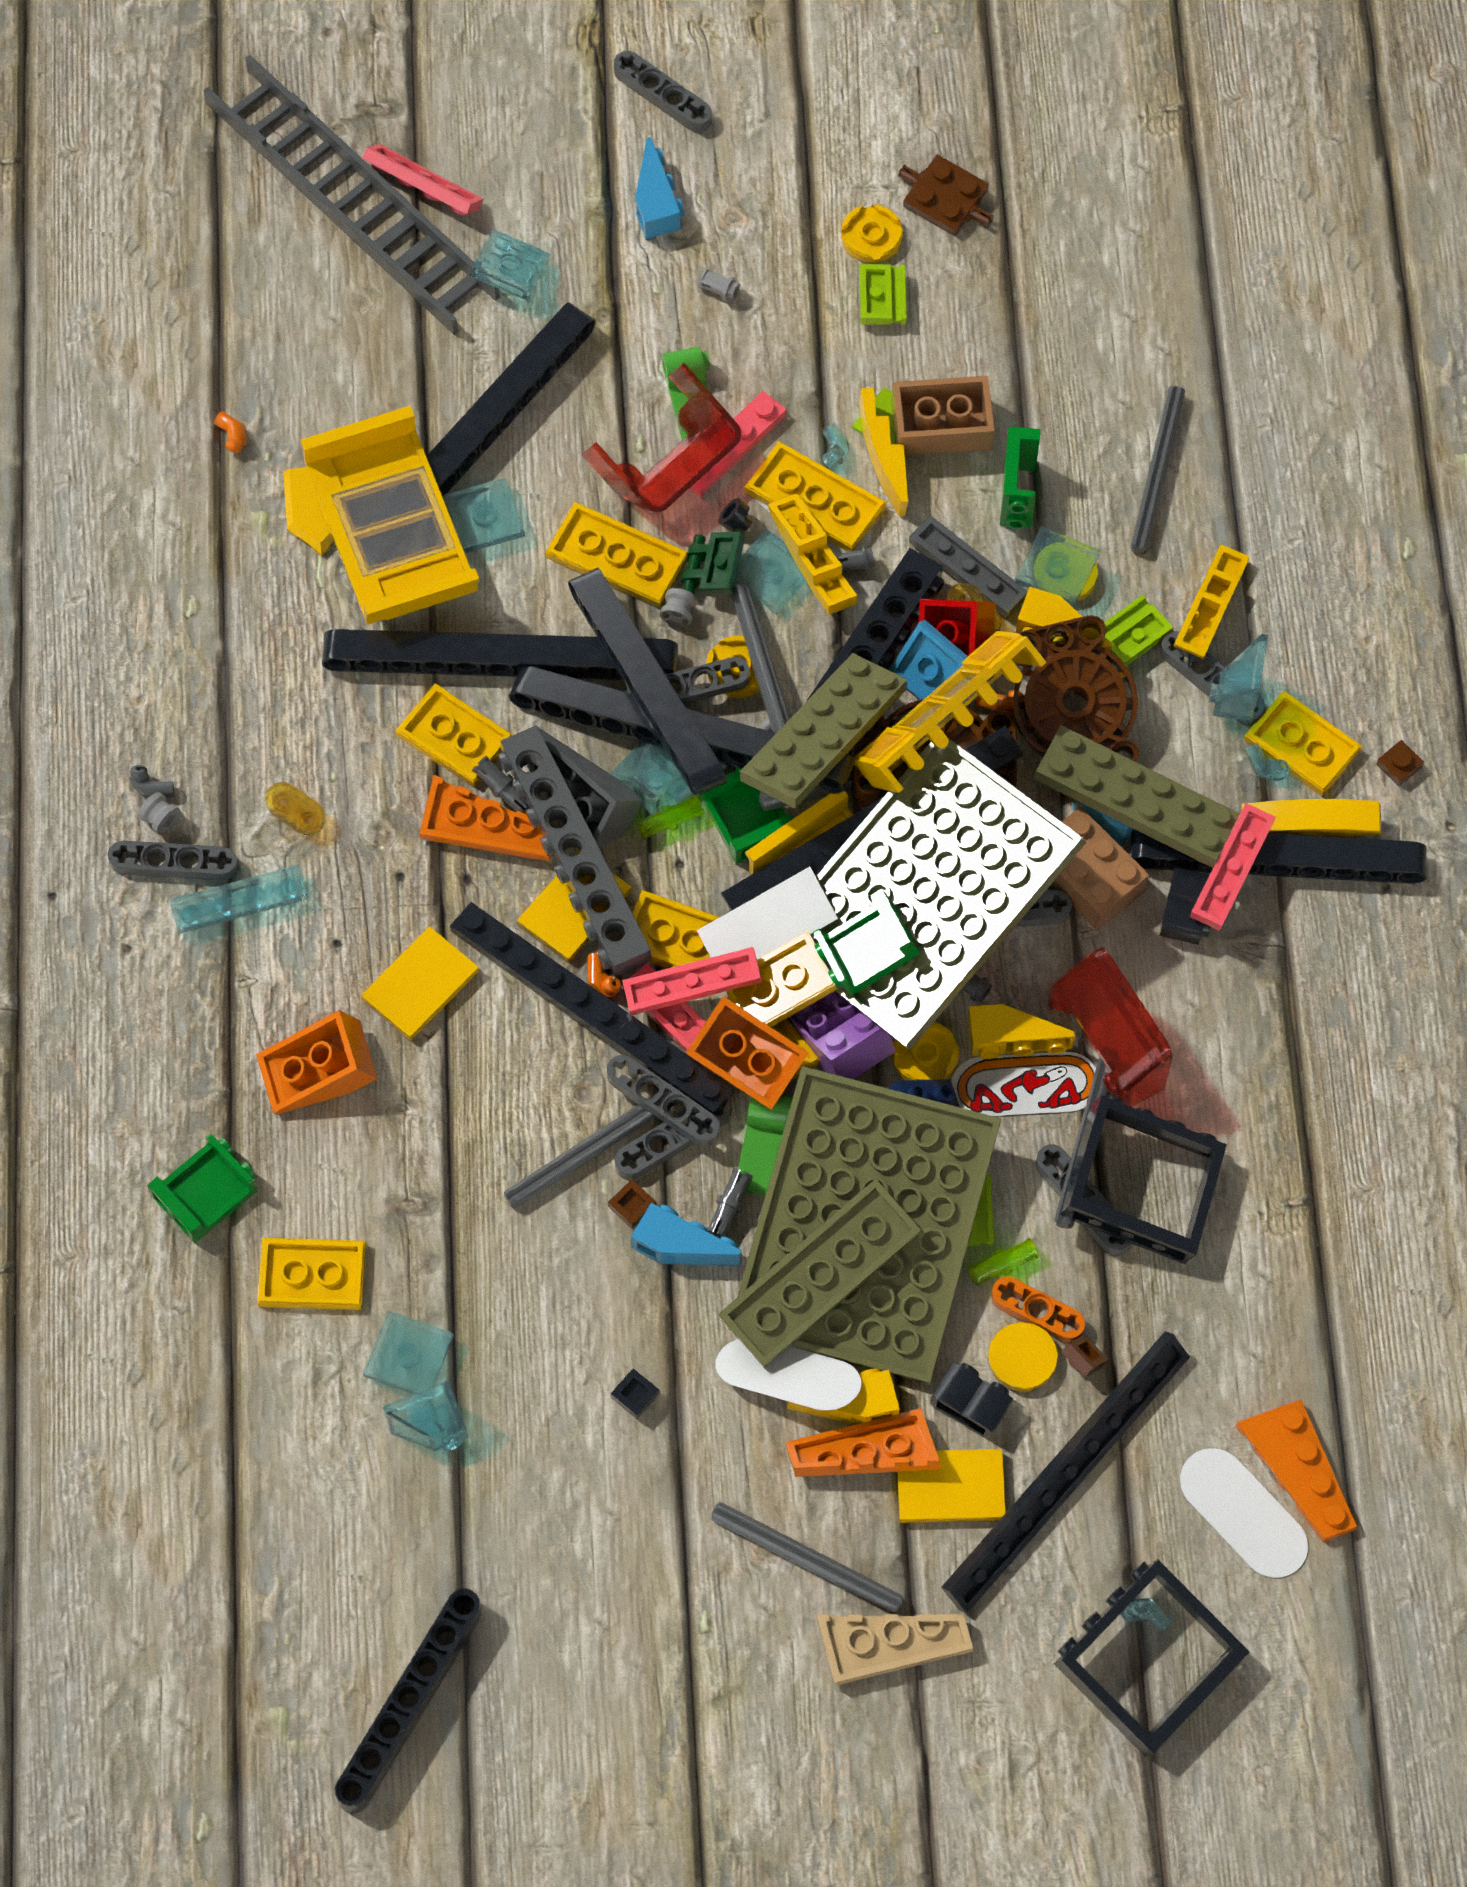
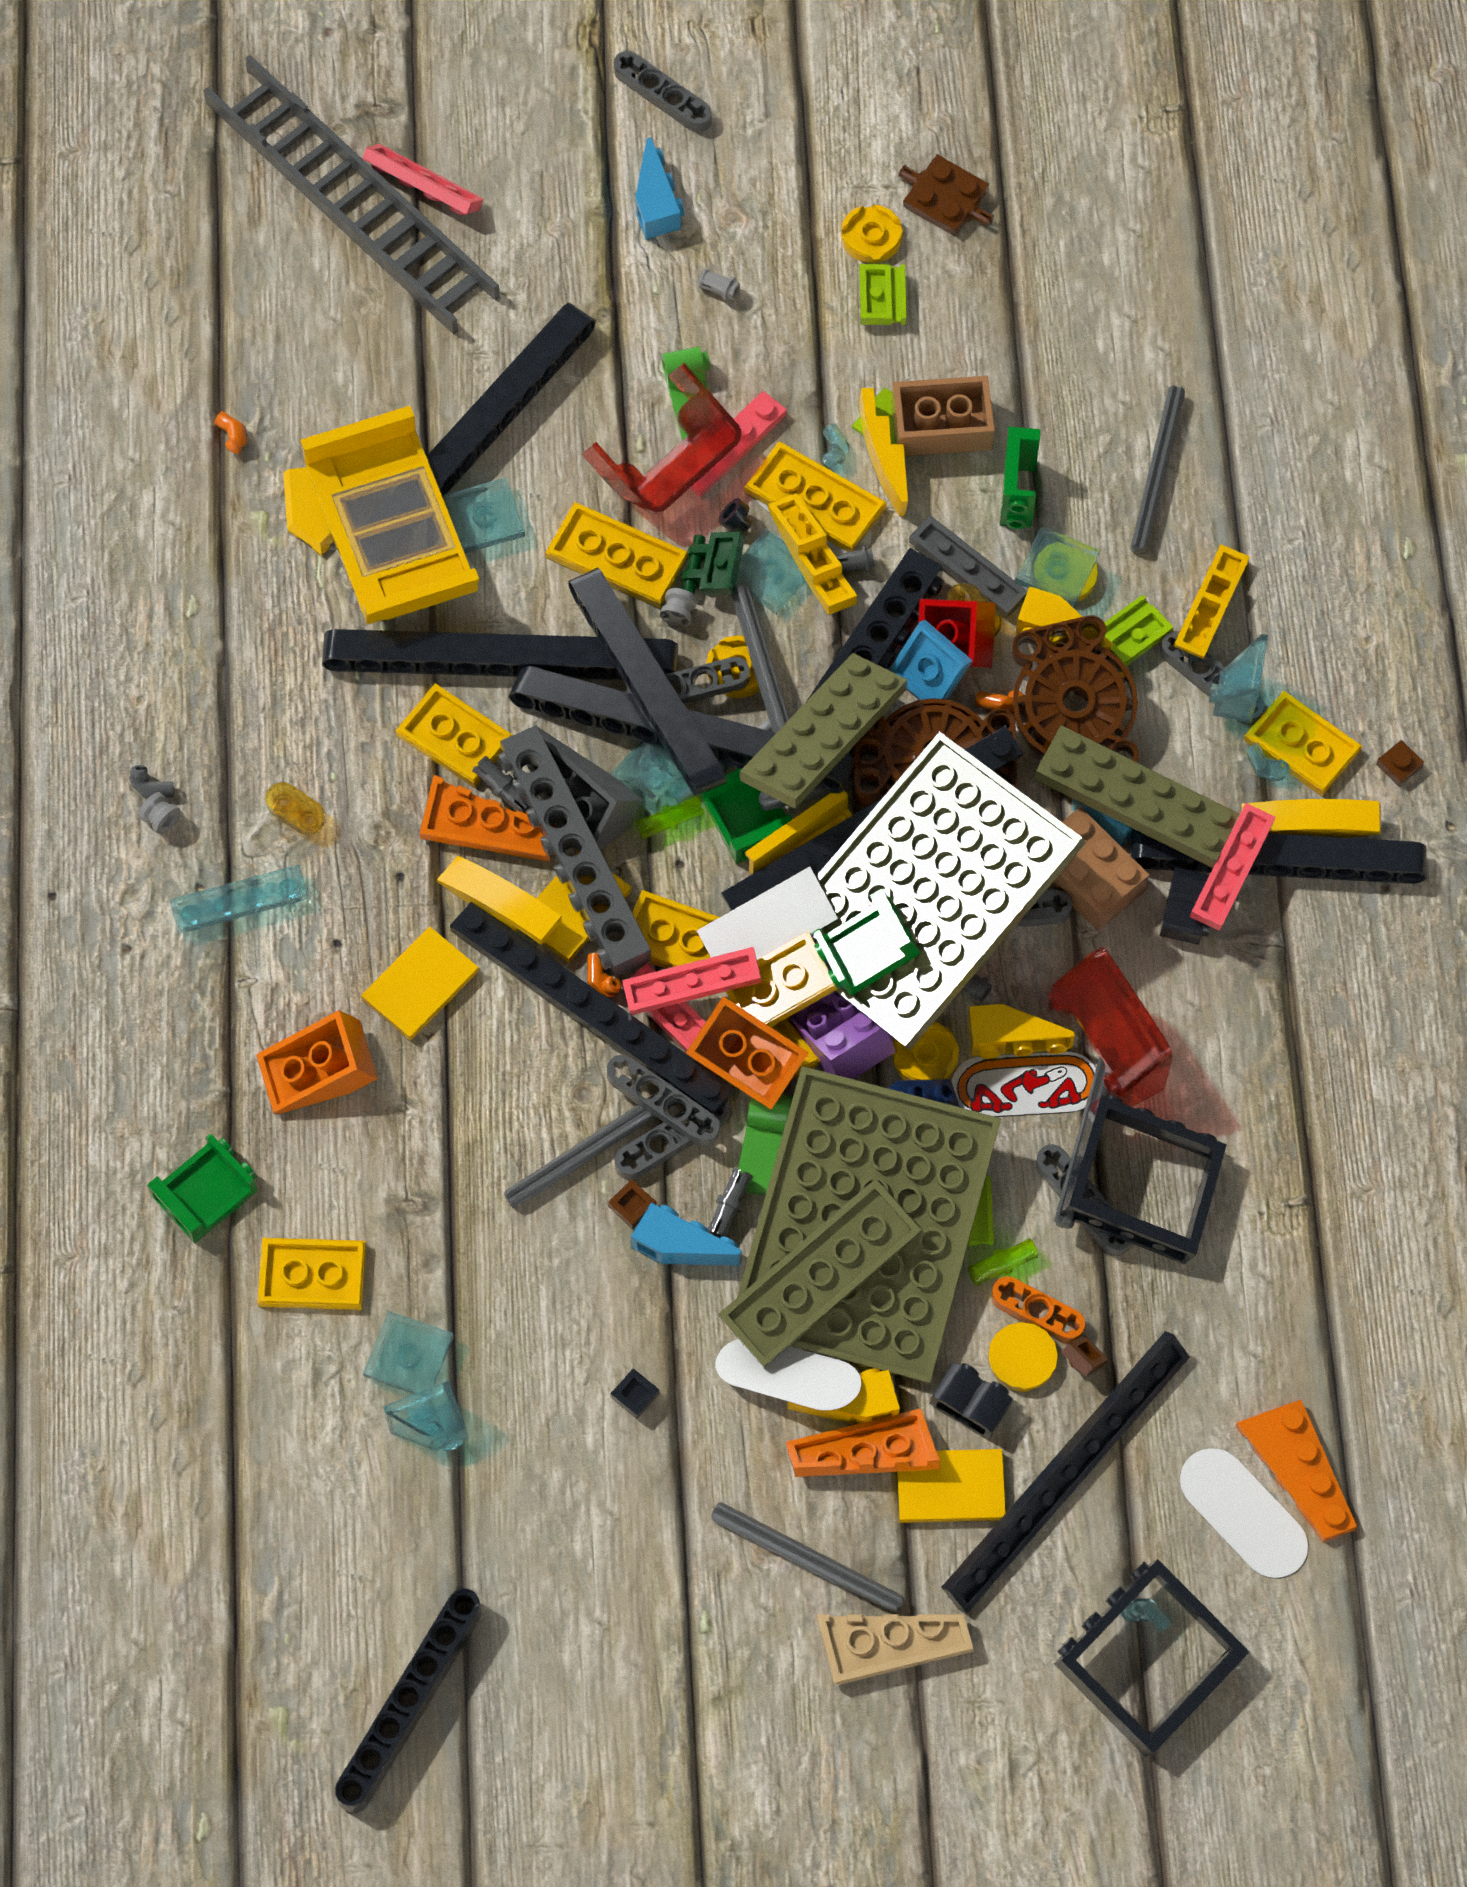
(174, 855): dark grey beam -> none
(500, 899): none -> yellow slope
(510, 264): clear light blue plate -> none
(949, 700): yellow window -> none

